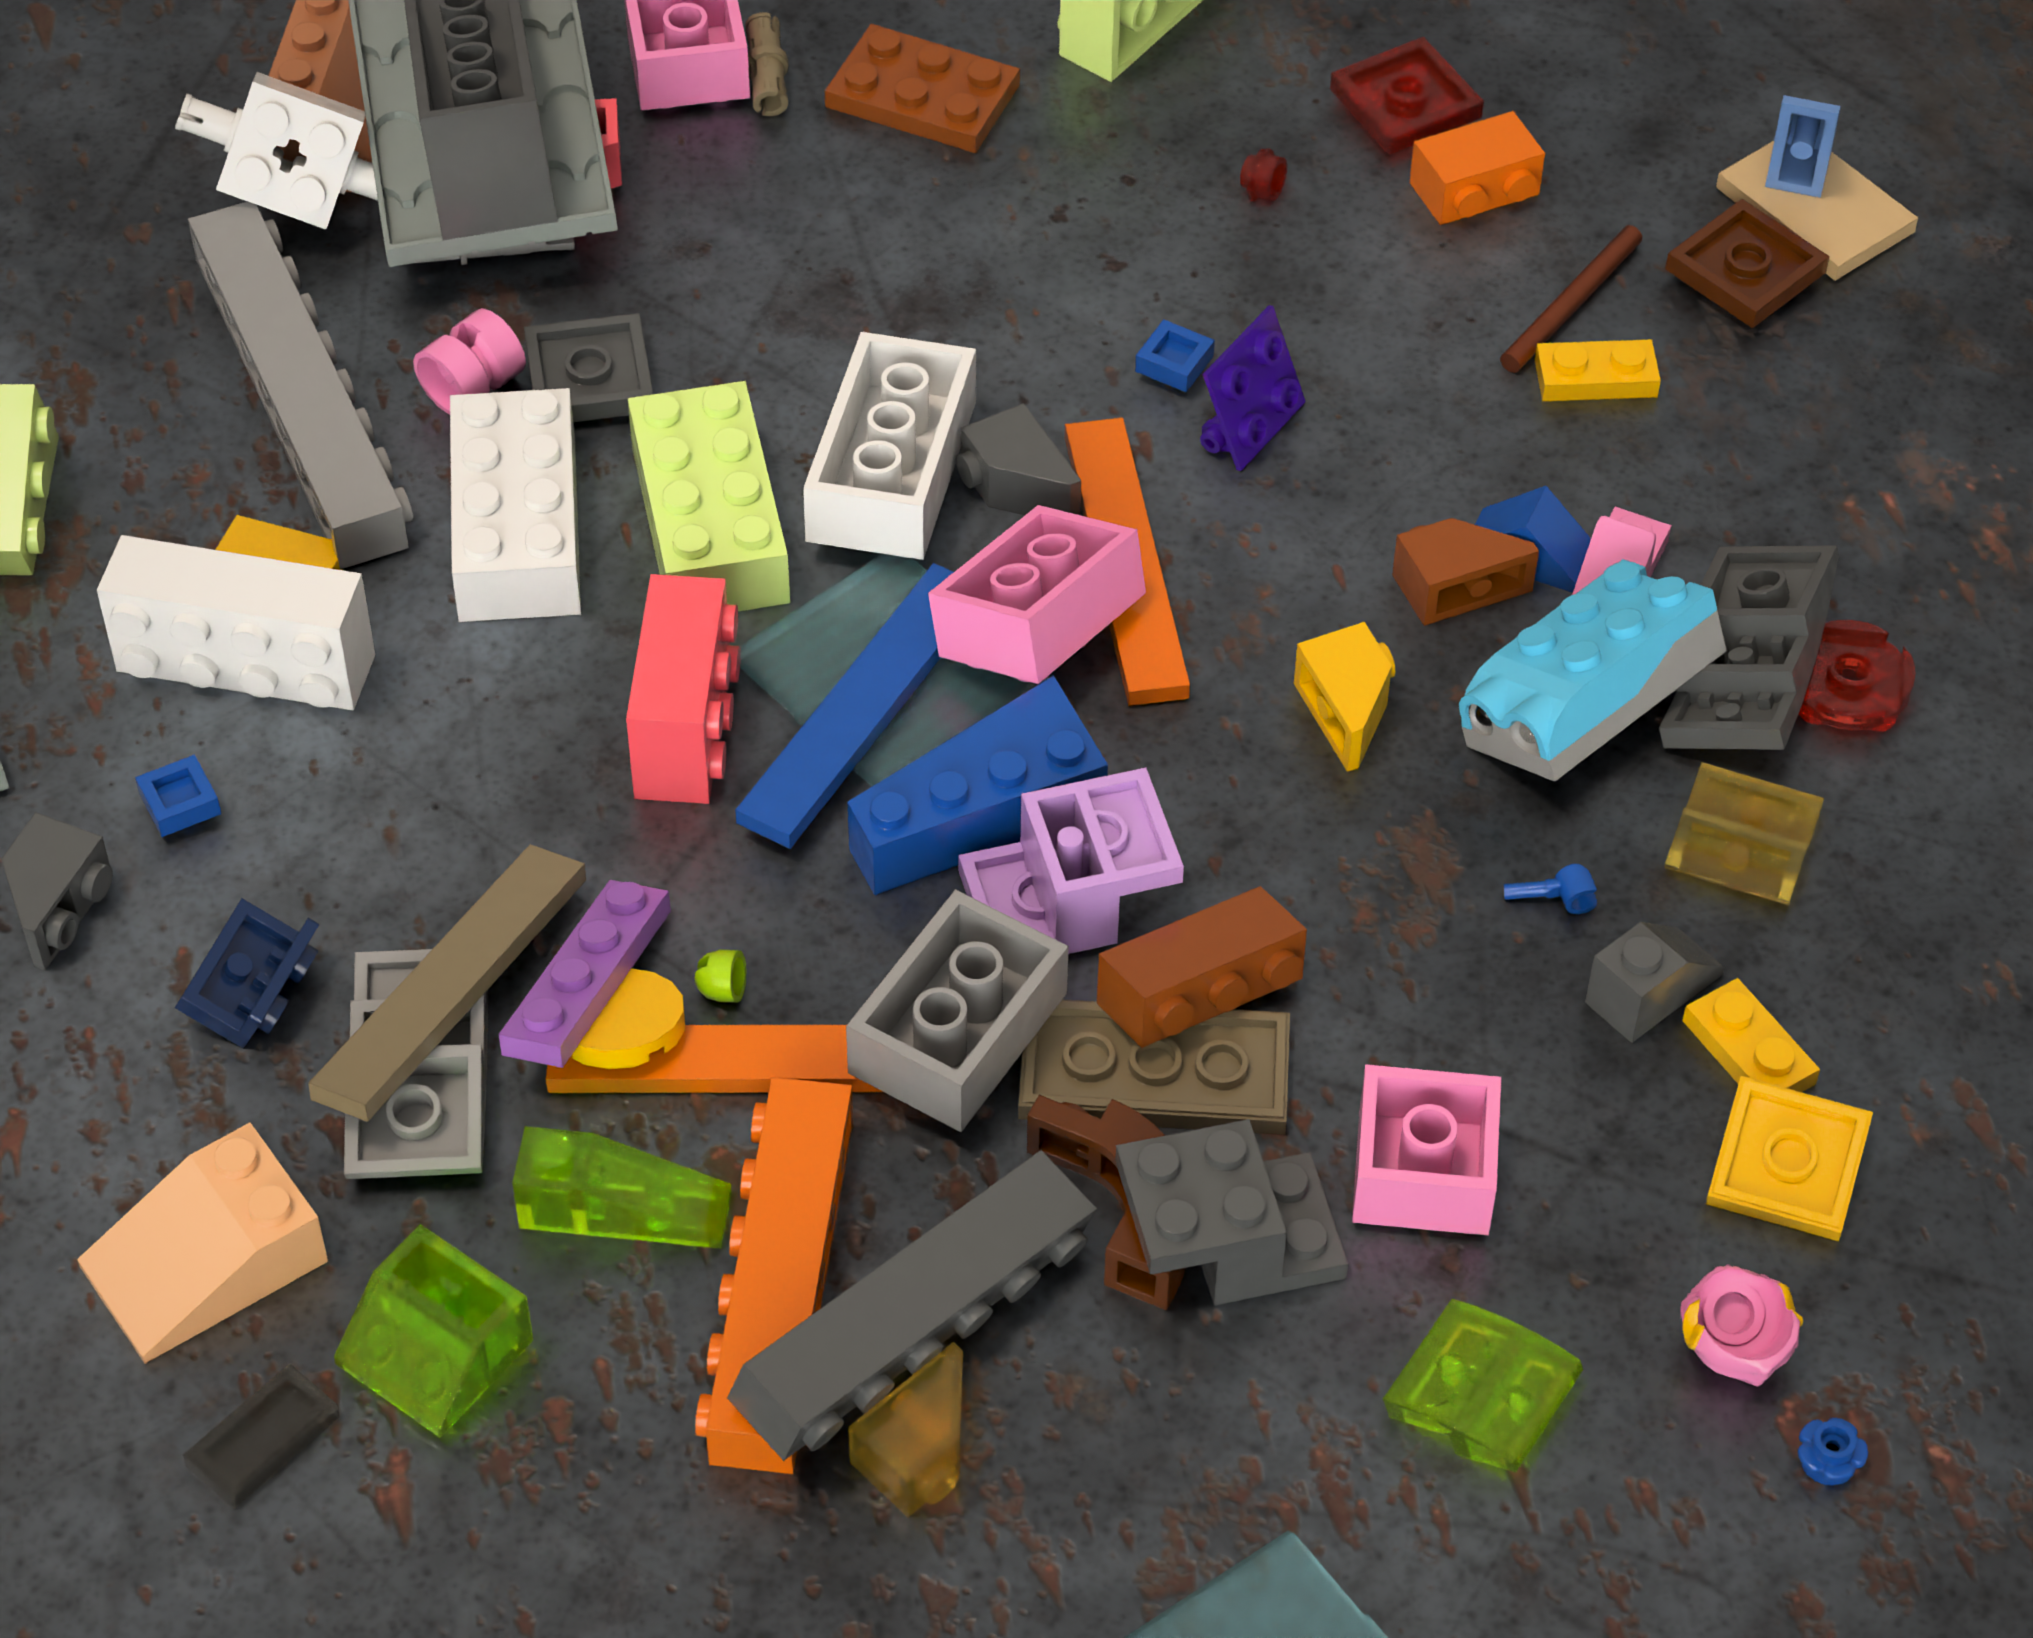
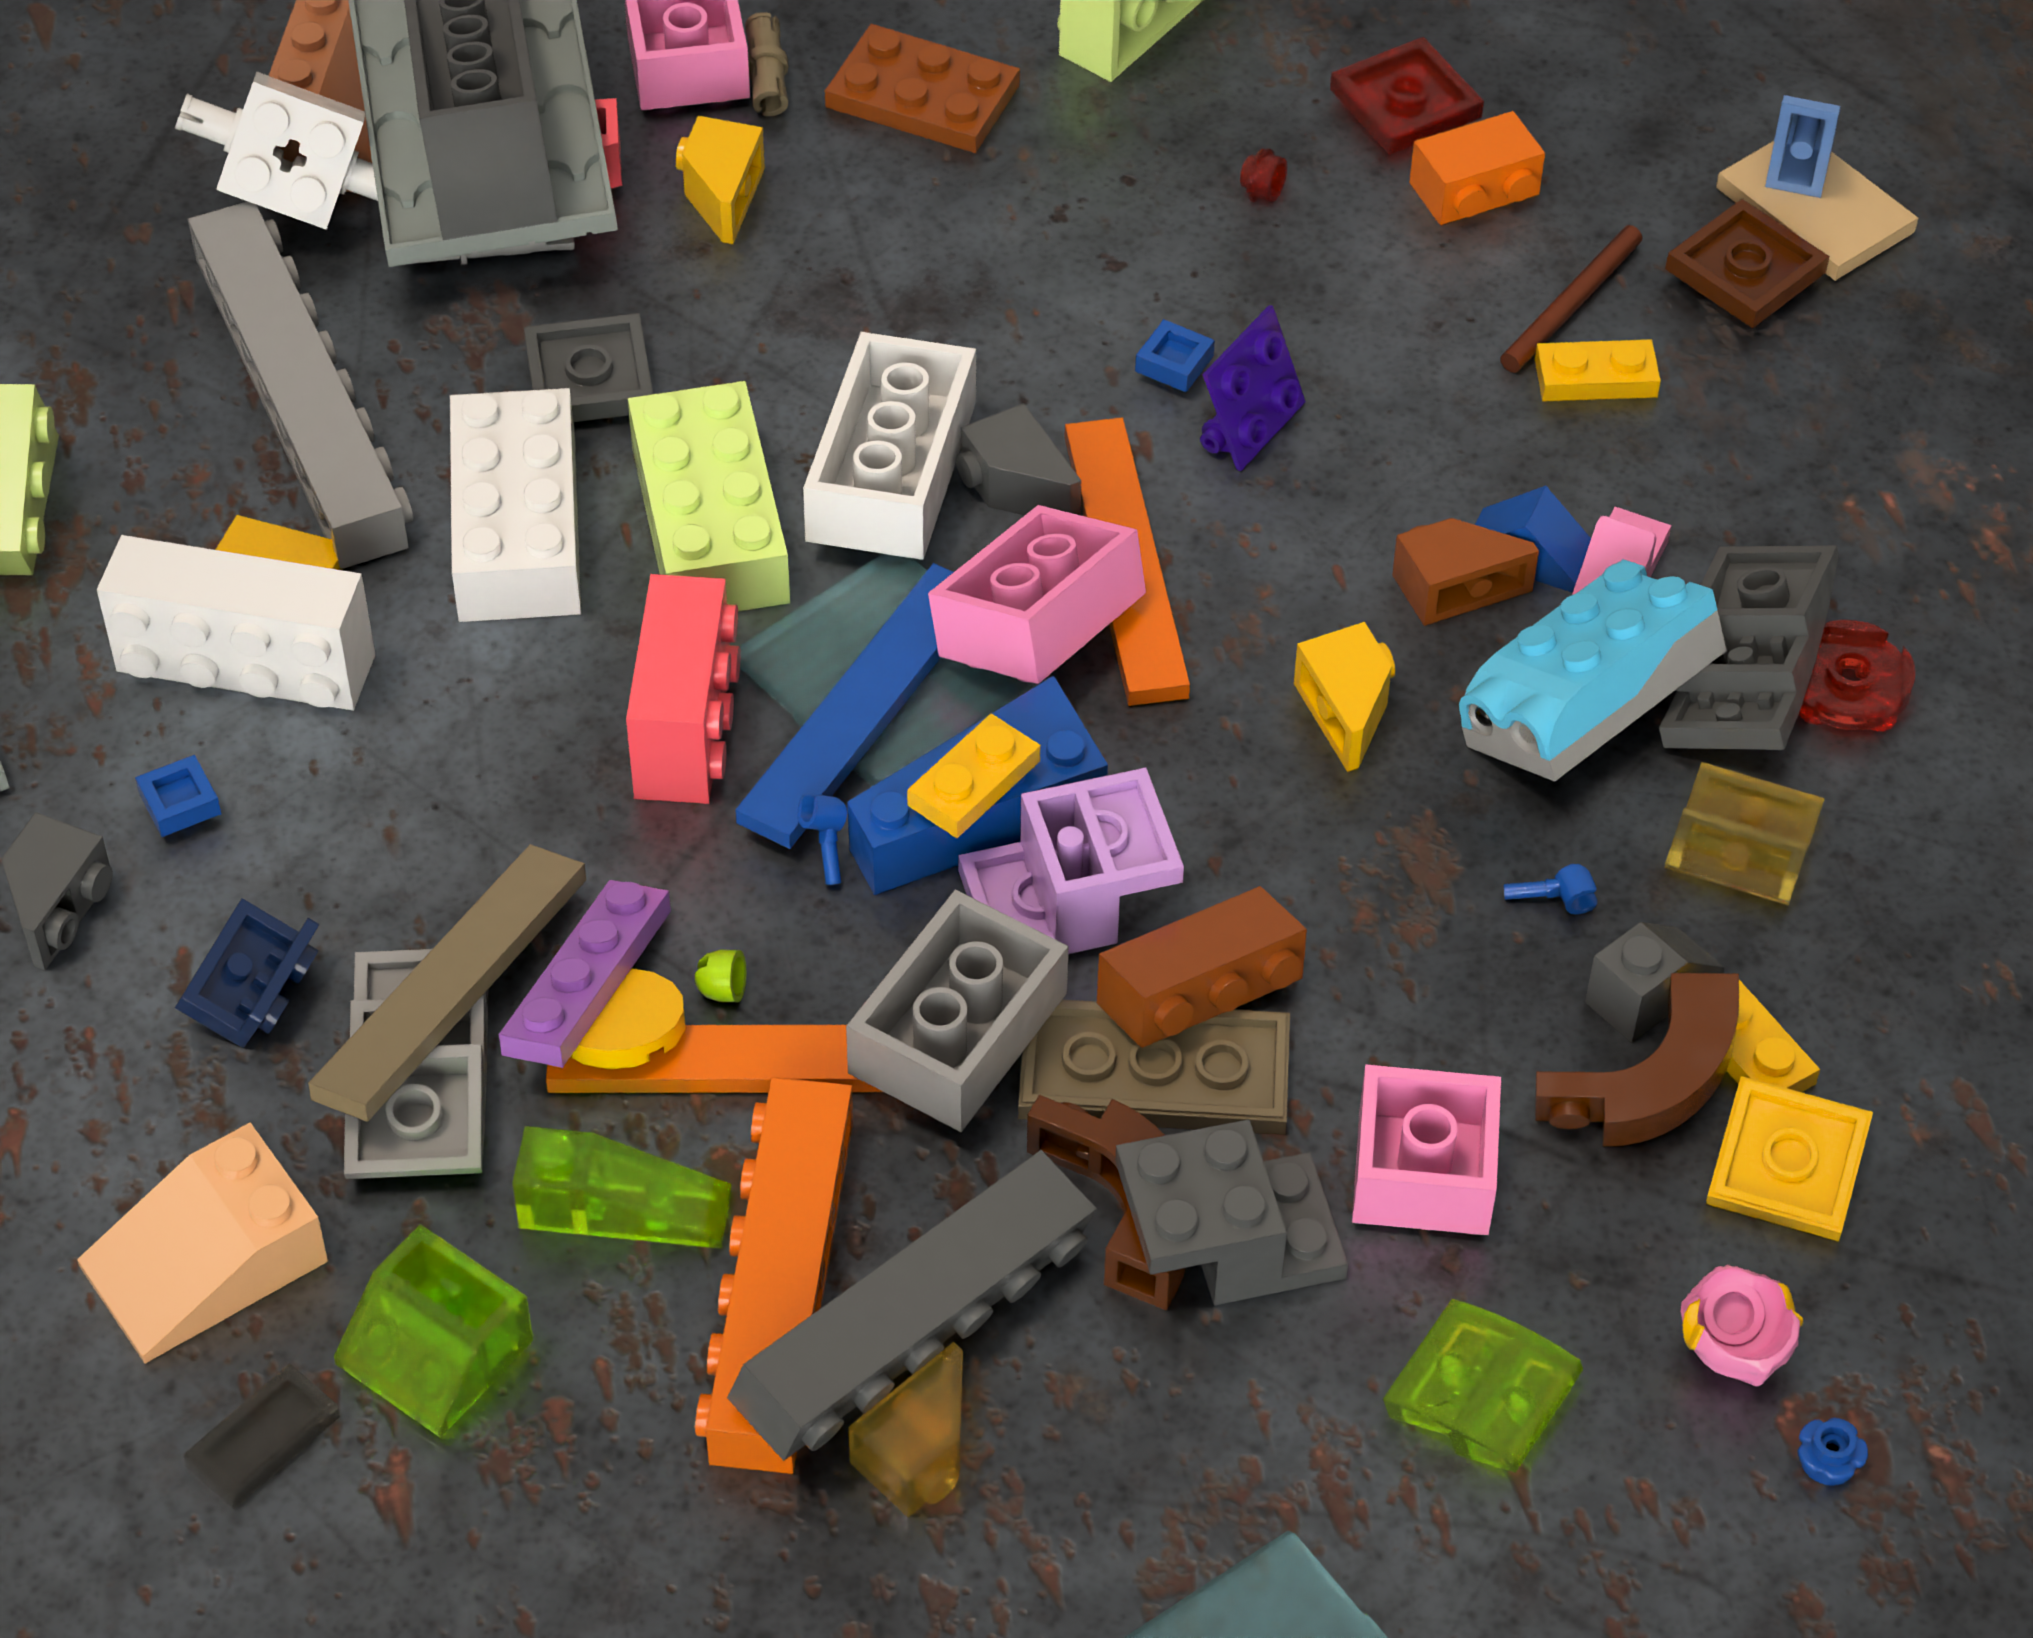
(470, 360): bright pink wheel -> none
(721, 171): none -> yellow slope
(828, 816): none -> blue hand
(973, 775): none -> yellow plate
(1665, 1086): none -> reddish brown arch

